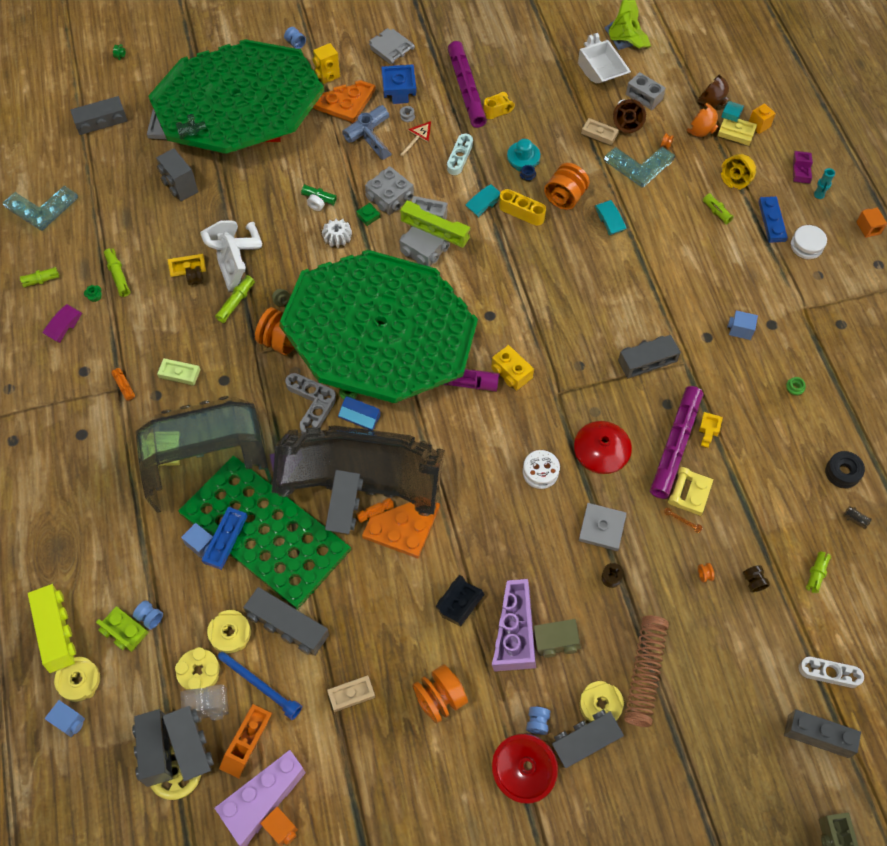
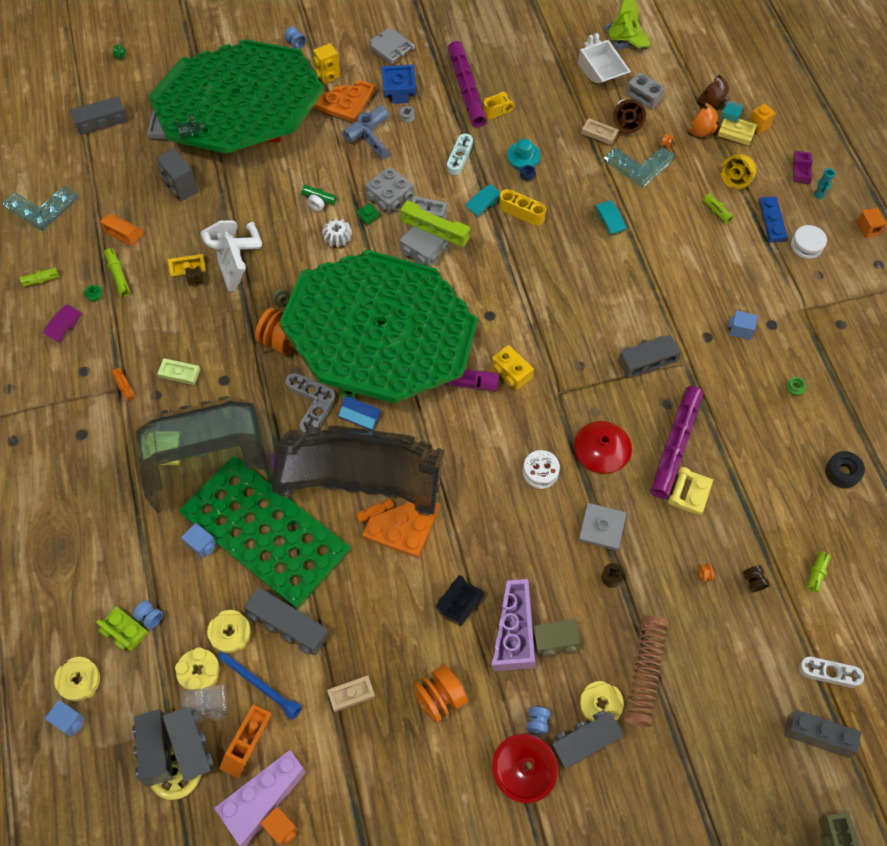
(51, 628): neon yellow brick -> none
(121, 229): none -> orange brick
(224, 538): blue plate -> none
(239, 293): lime pin -> none
(343, 502): dark grey brick -> none
(421, 131): piece -> none
(567, 186): orange wheel -> none
(697, 528): clear orange hinge -> none
(710, 426): yellow plate -> none
(857, 517): clear smoke pin -> none

